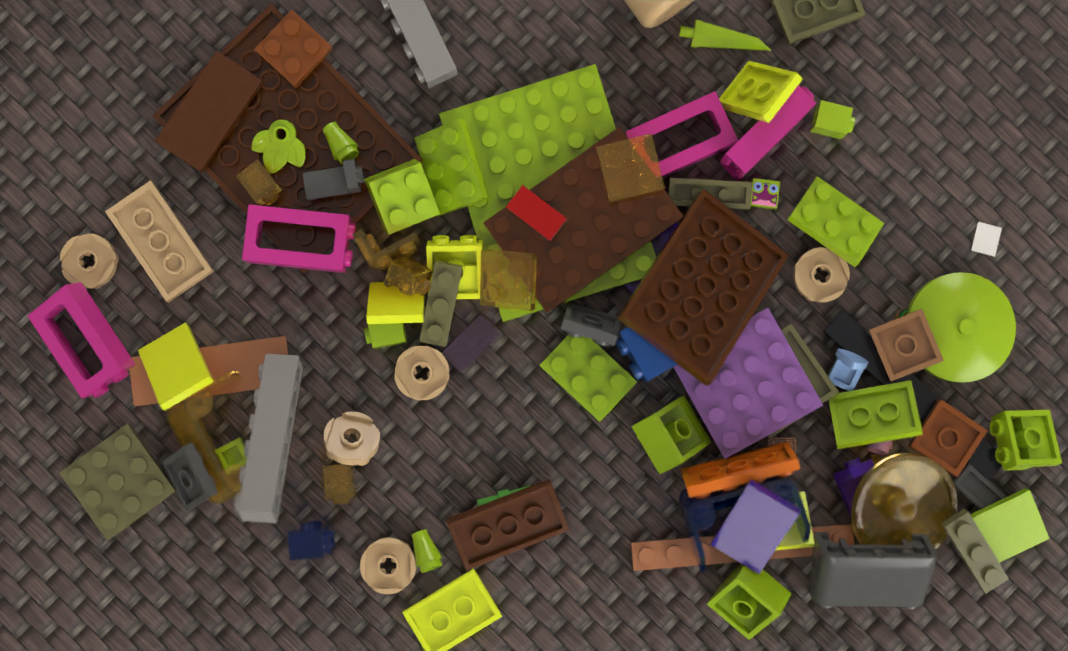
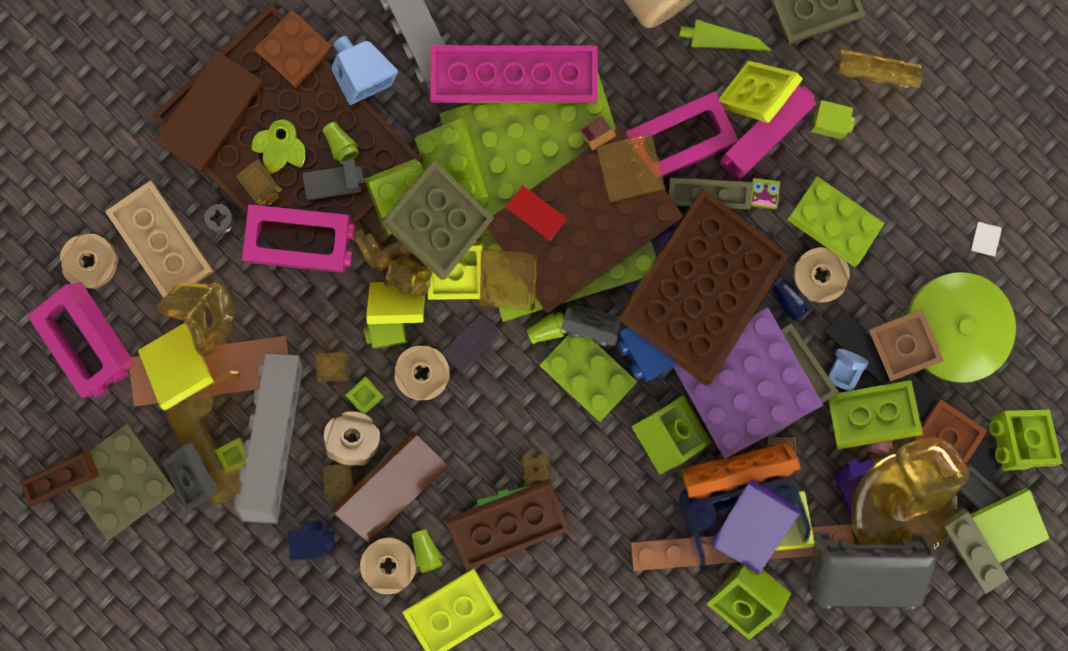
(59, 478): none -> reddish brown tile
(188, 303): none -> clear yellow piece
(225, 219): none -> flat silver wheel
(332, 367): none -> clear yellow brick
(361, 70): none -> light blue torso
(364, 395): none -> lime tile
(390, 487): none -> tile
(437, 220): none -> olive plate
(440, 303): olive plate -> none
(513, 74): none -> dark pink plate
(529, 463): none -> clear yellow plate
(547, 328): none -> lime cone
(597, 132): none -> medium nougat tile
(792, 301): none -> clear blue cone
(880, 69): none -> clear yellow plate
(930, 491): none -> clear yellow piece

